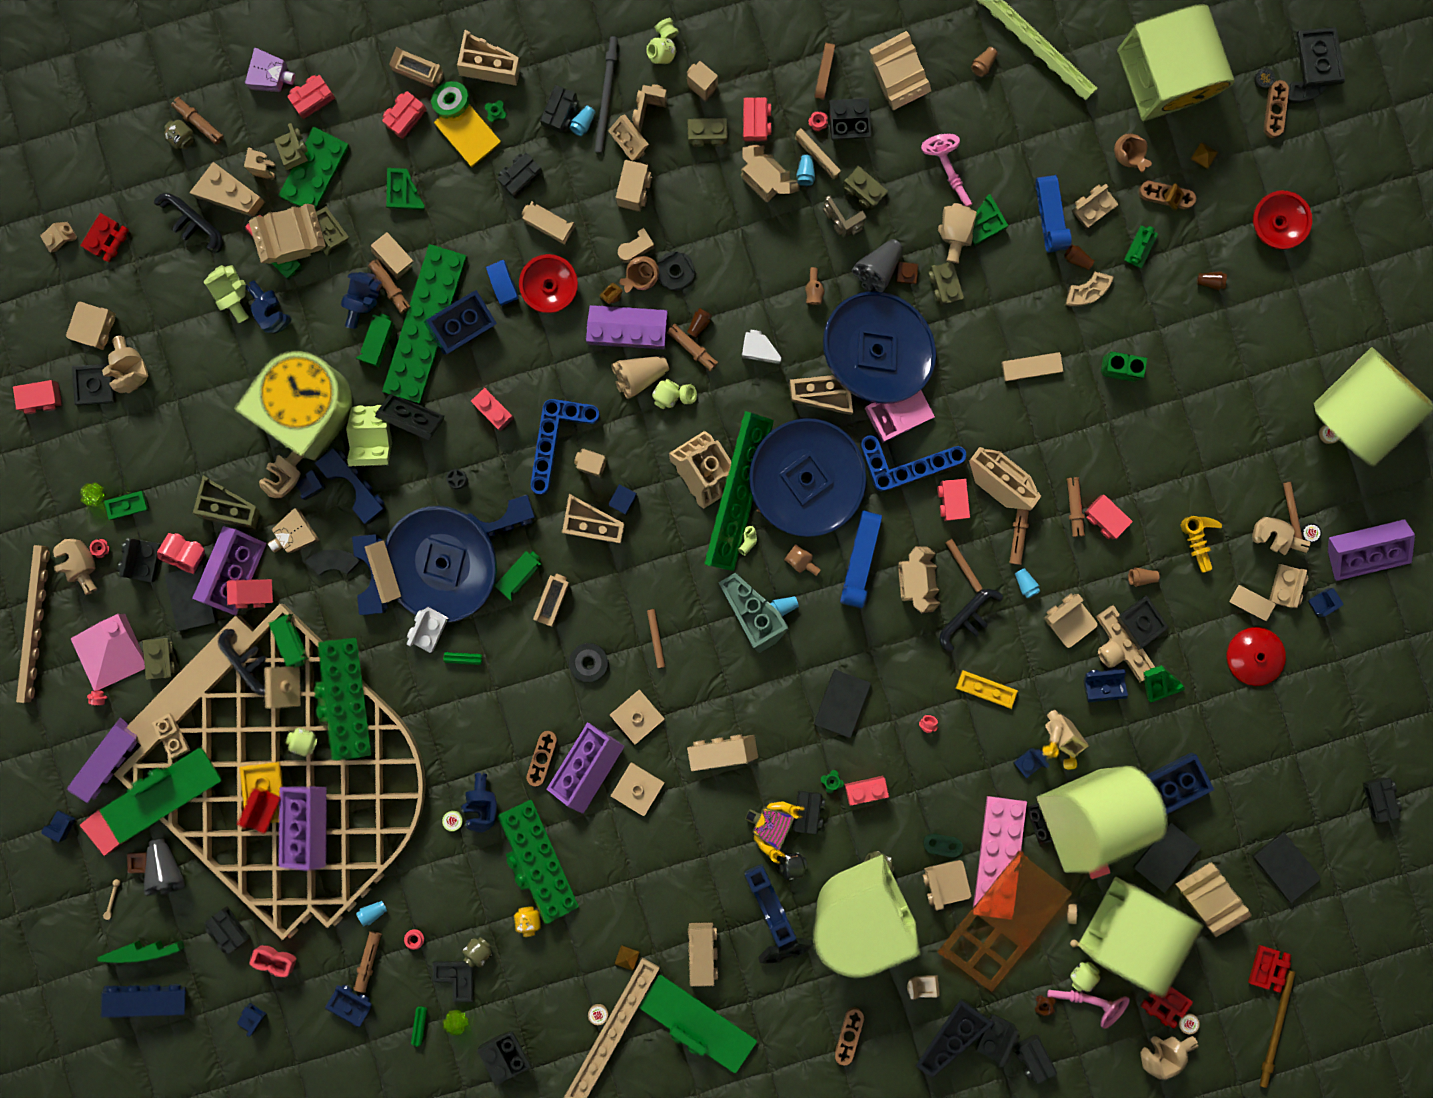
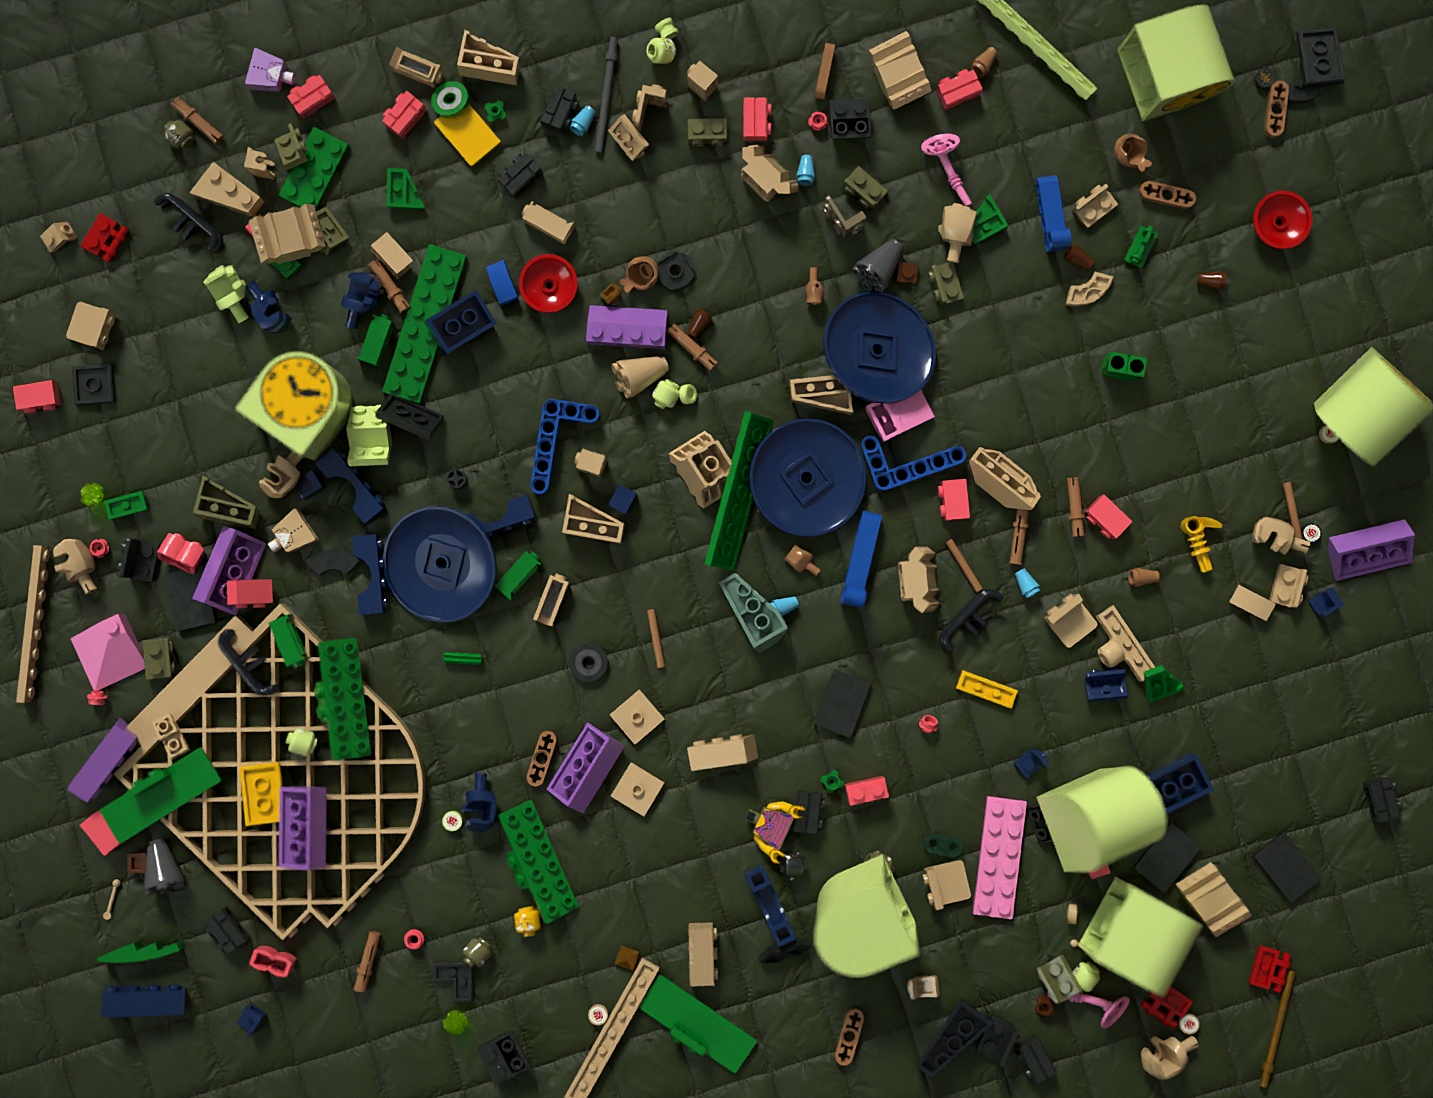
(59, 827): dark blue panel -> none
(126, 367): tan piece -> none
(259, 810): red panel -> none
(282, 687): tan plate -> none
(348, 1005): dark blue bracket -> none
(370, 913): medium azure cone -> none
(382, 571): tan tile -> none
(419, 1025): green axle -> none
(427, 629): white bracket -> none
(492, 409): coral brick -> none
(632, 185): tan brick -> none
(636, 248): tan leg -> none
(750, 540): yellowish green arm -> none
(759, 348): white slope -> none
(820, 157): tan tile -> none
(959, 89): none -> coral brick
(1016, 906): clear orange door -> none
(1032, 366): tan tile -> none
(1059, 979): none -> olive bracket
(1066, 738): tan torso -> none
(1142, 622): pearl dark grey tile -> none
(1174, 196): pearl gold slope -> none
(1204, 155): pearl gold slope -> none
(1243, 654): red dish -> none

